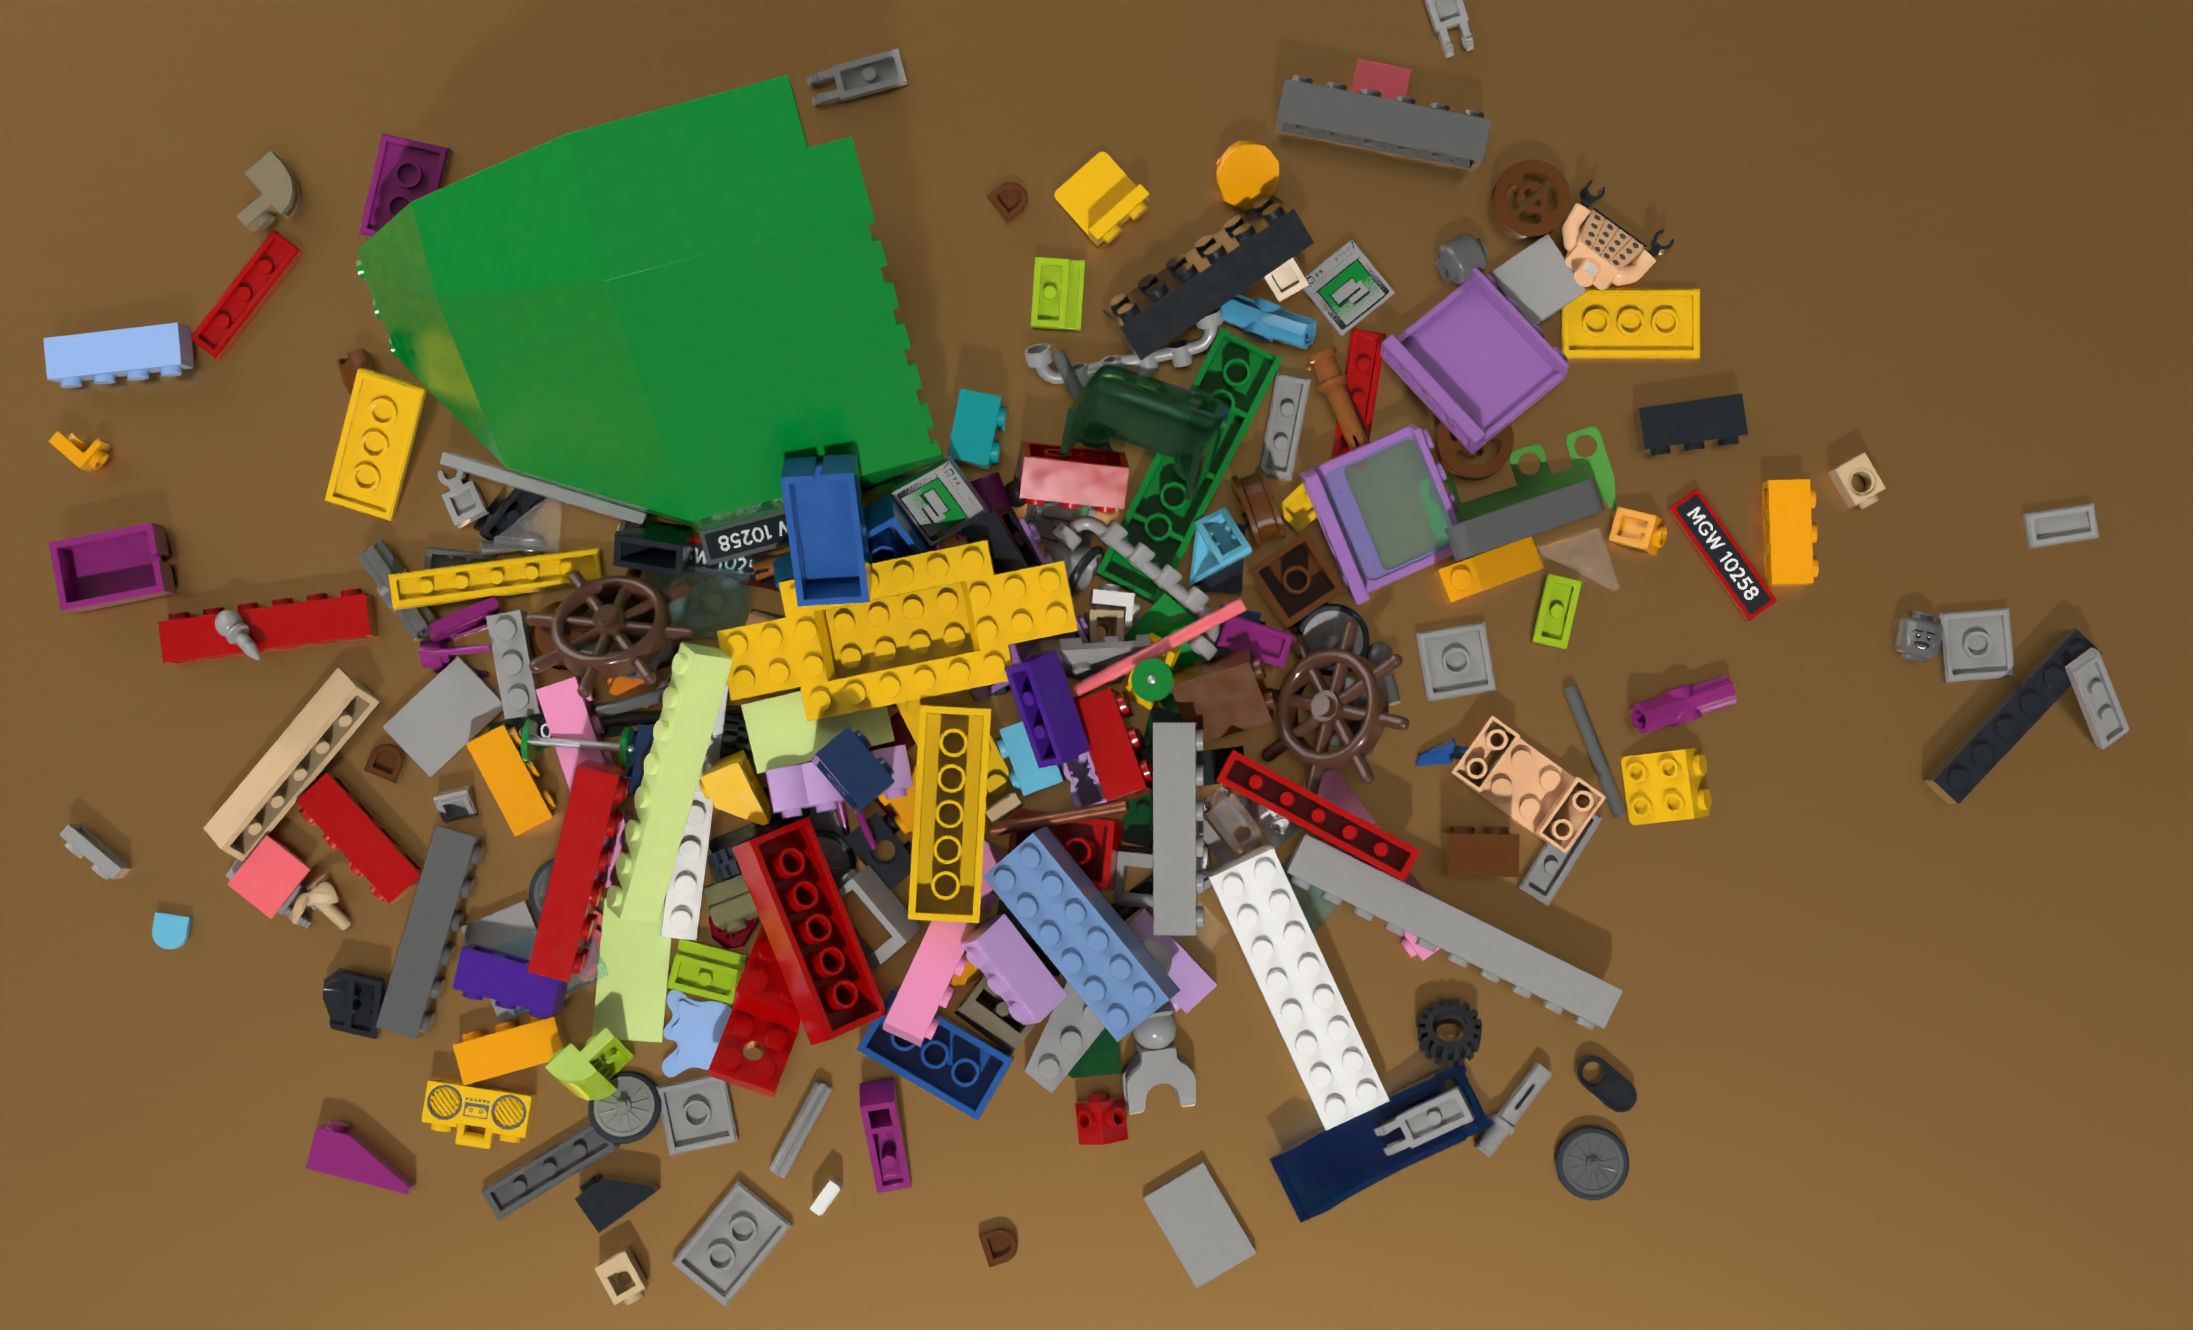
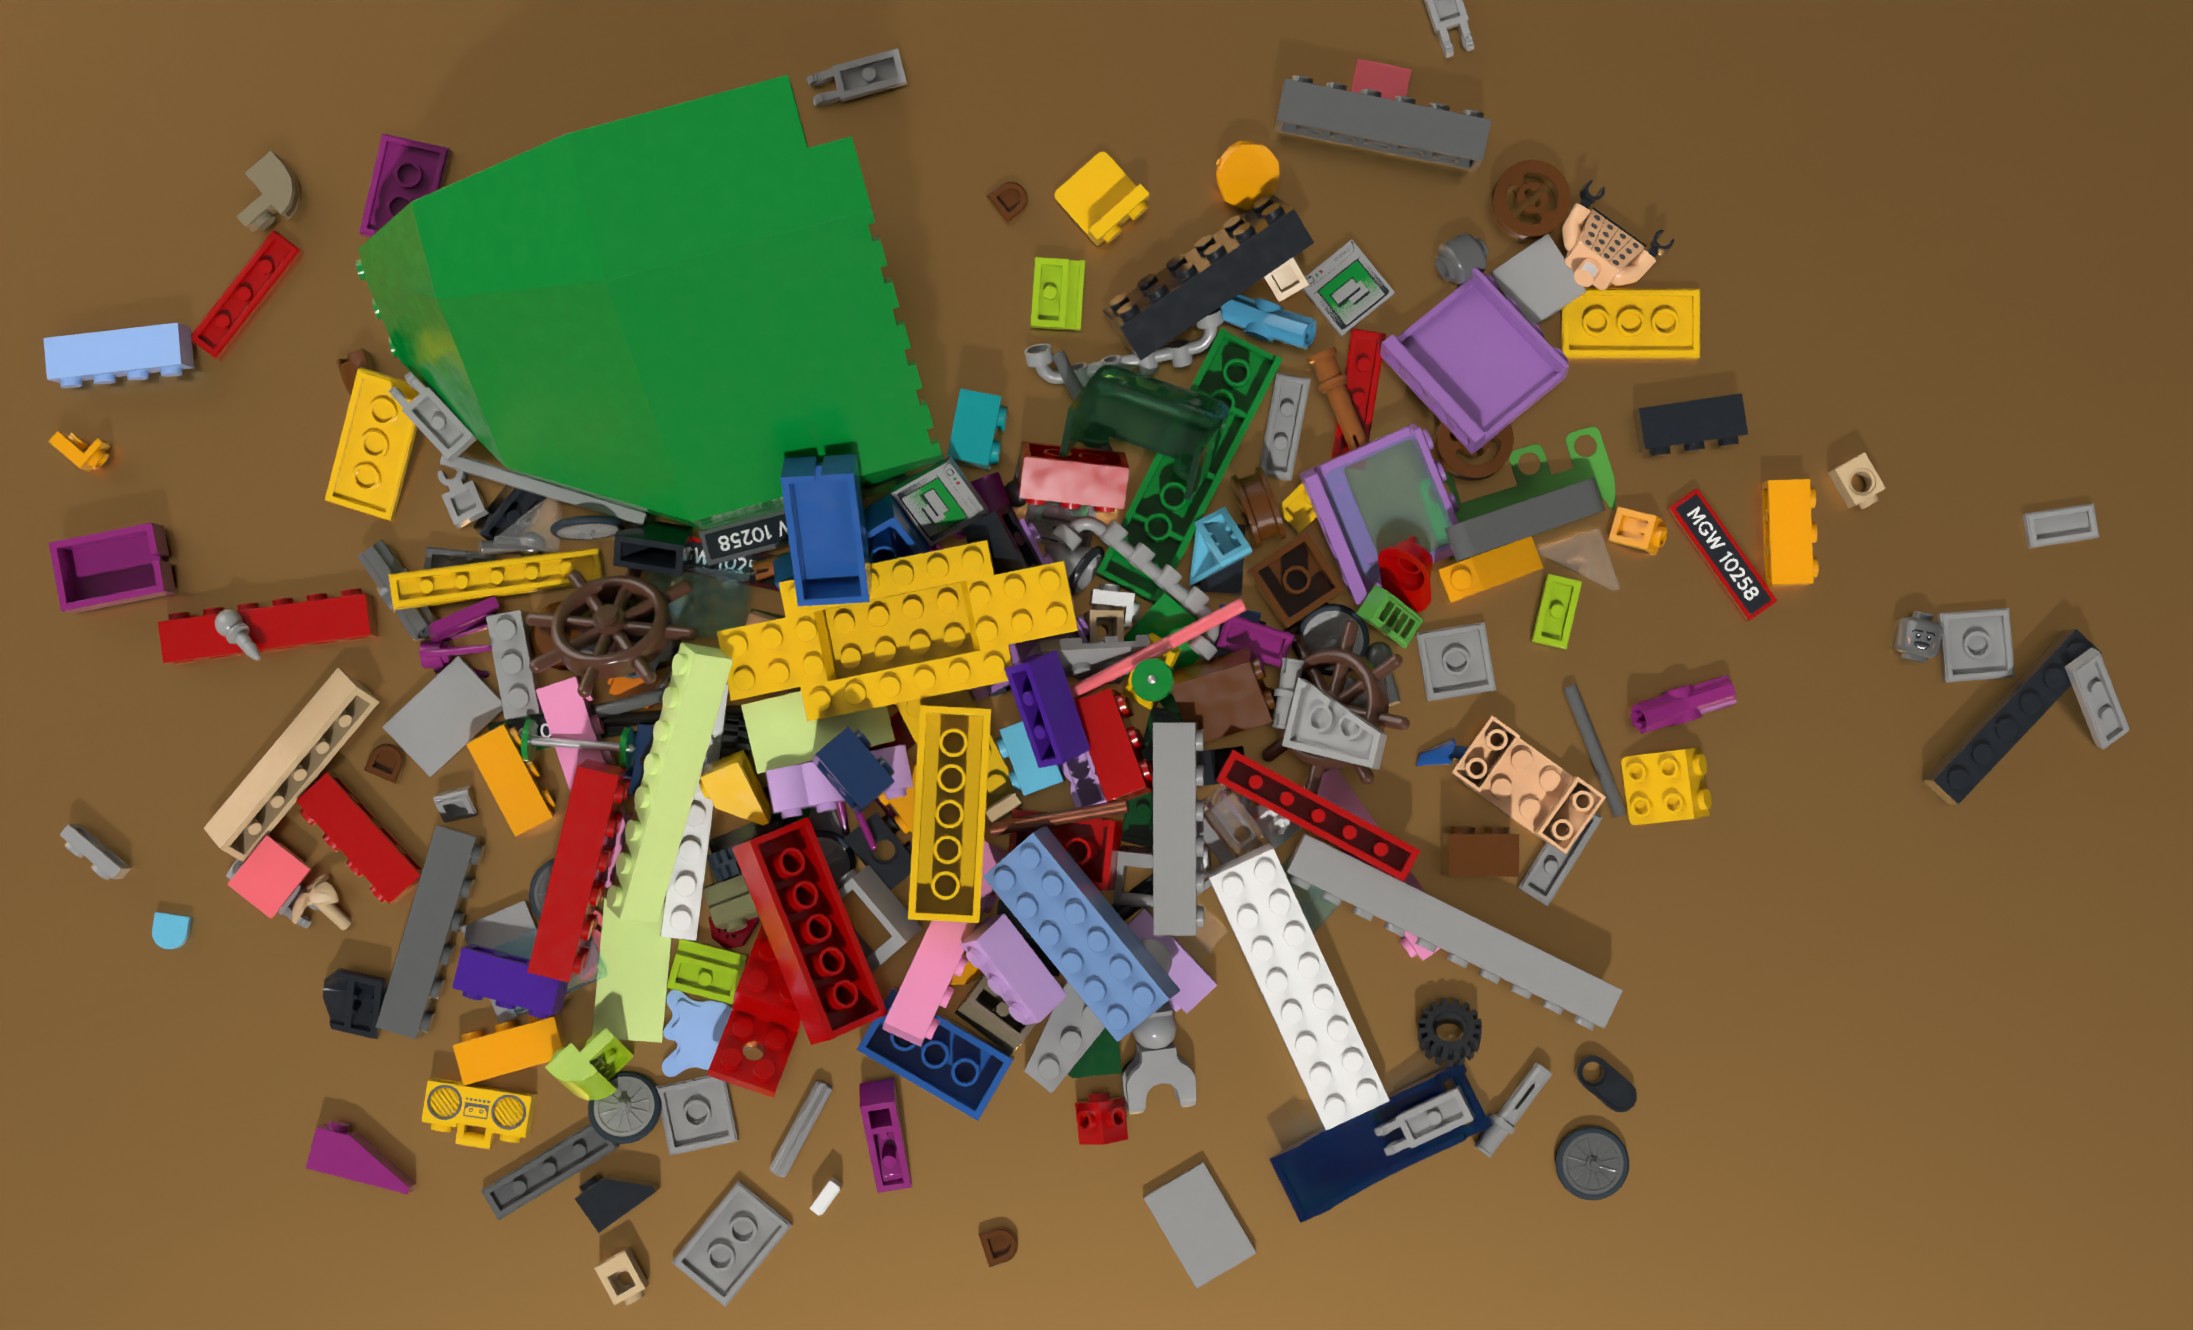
(434, 419): none -> light grey hinge
(586, 527): none -> wheel
(1289, 674): none -> light grey pin
(1331, 729): none -> light grey wing
(1375, 604): none -> bright green slope
(1407, 573): none -> red piece

